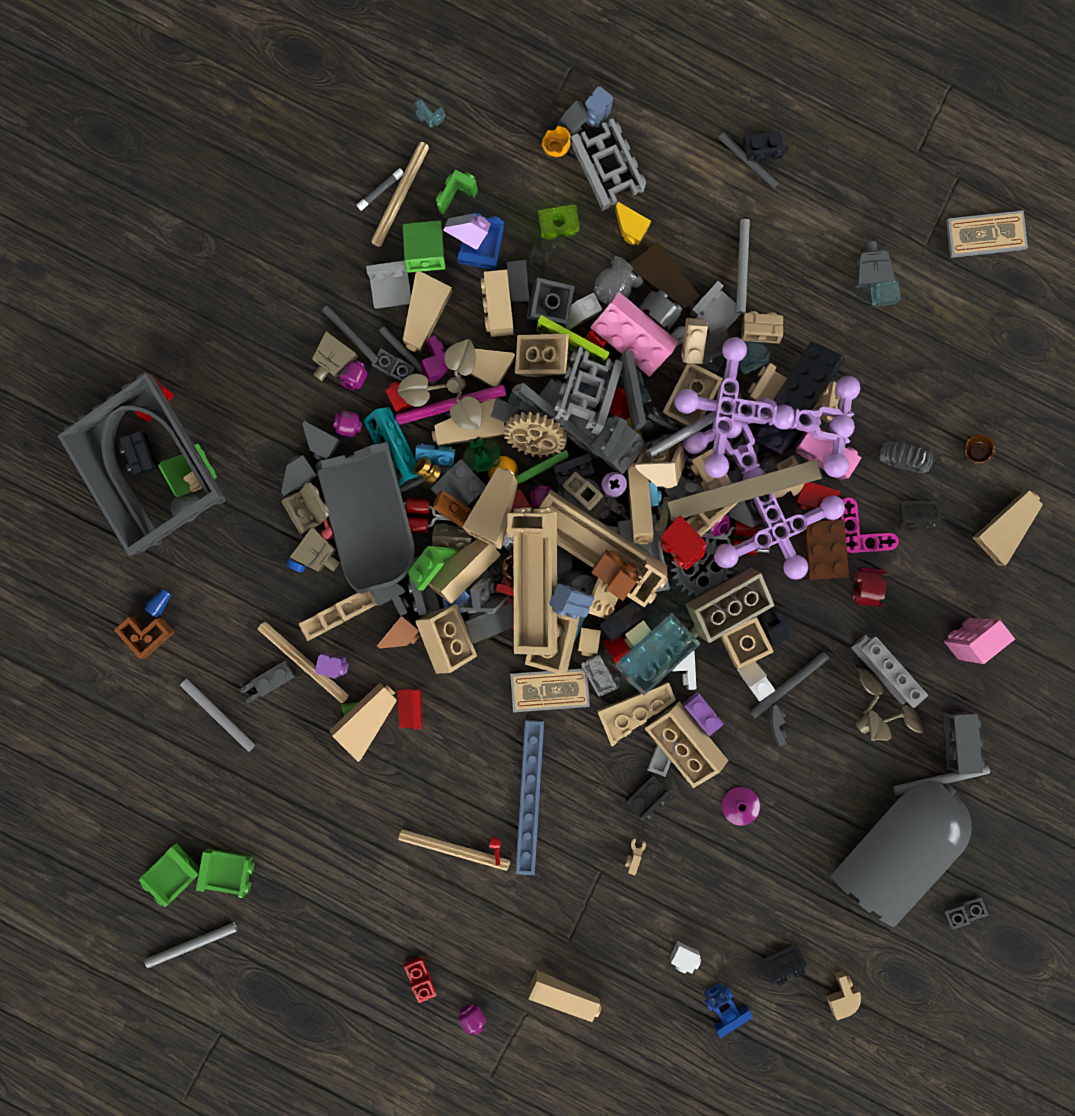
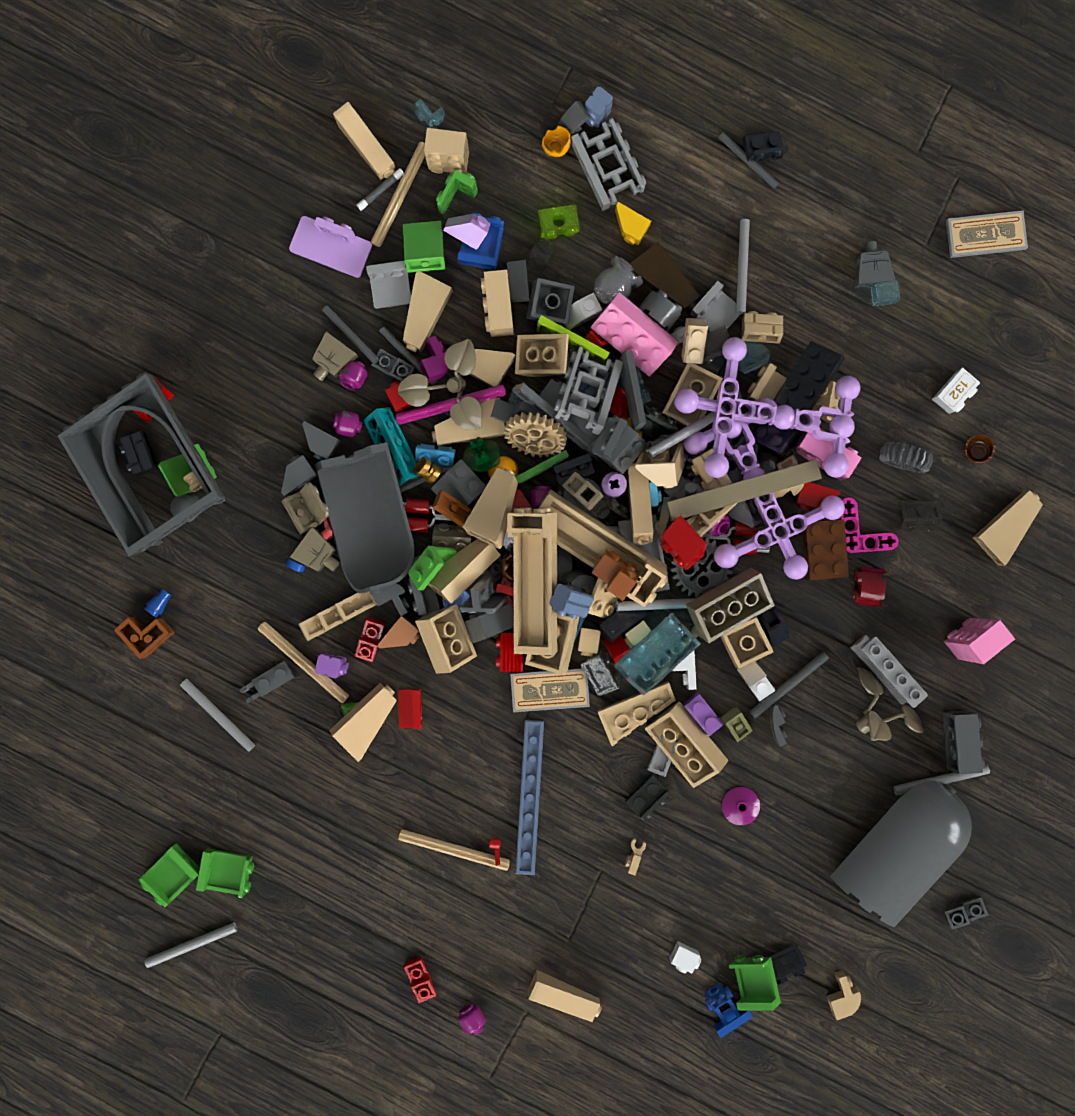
(331, 245): none -> lavender bracket
(364, 141): none -> tan slope
(370, 639): none -> red slope
(446, 151): none -> tan brick
(507, 659): none -> red brick
(656, 604): none -> light grey piece
(736, 724): none -> olive slope
(756, 983): none -> bright green panel
(956, 390): none -> white brick

